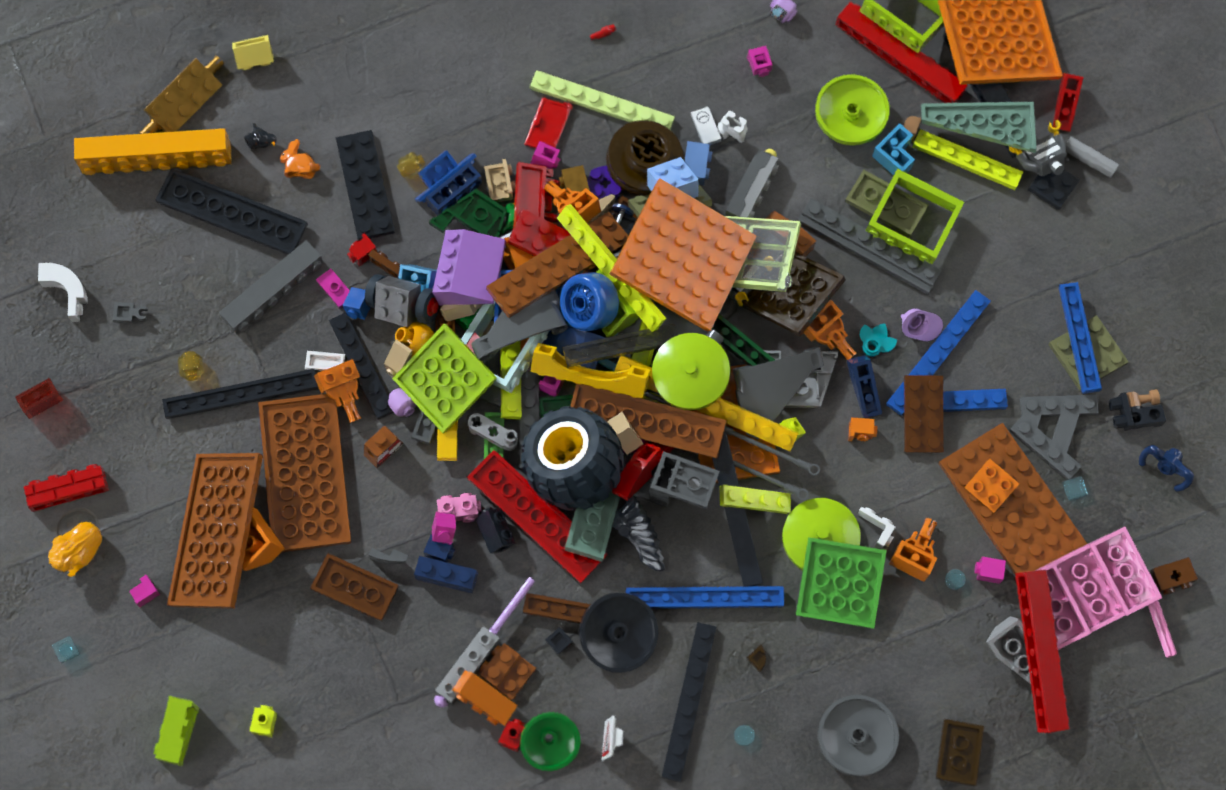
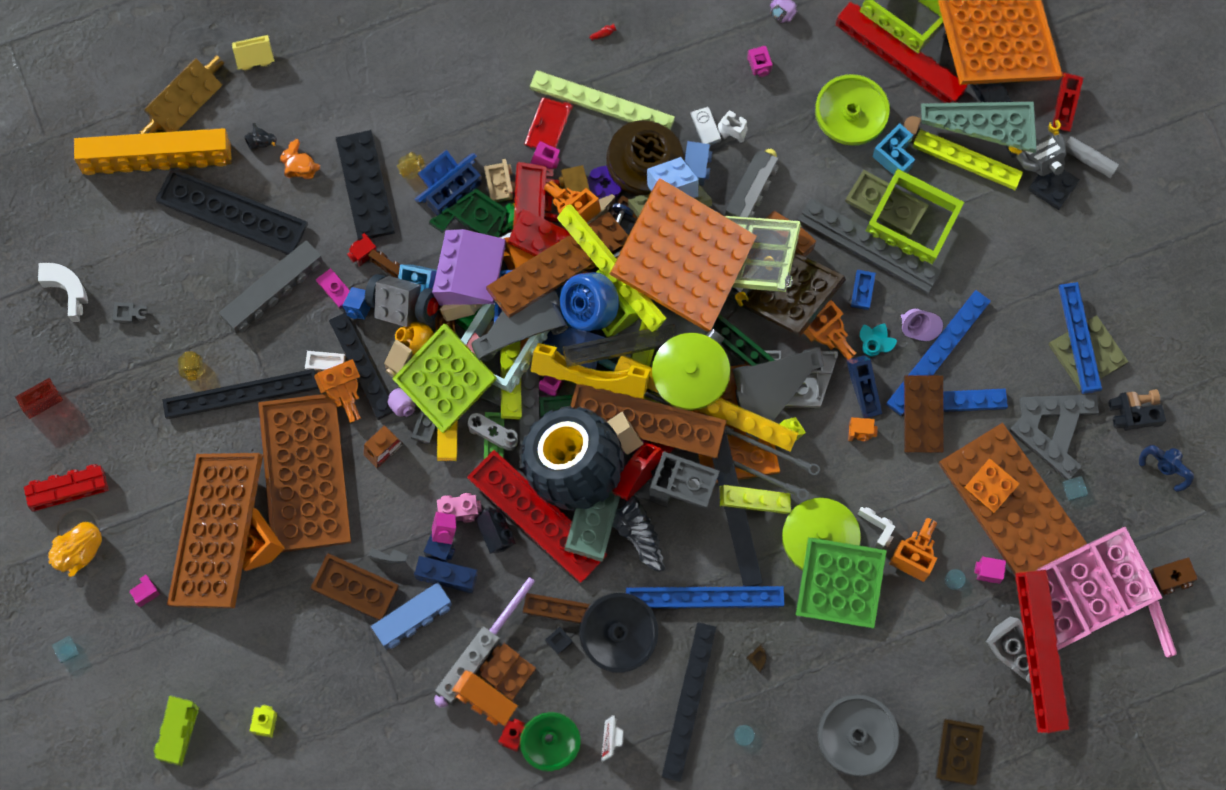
(411, 616): none -> medium blue brick
(863, 289): none -> blue plate

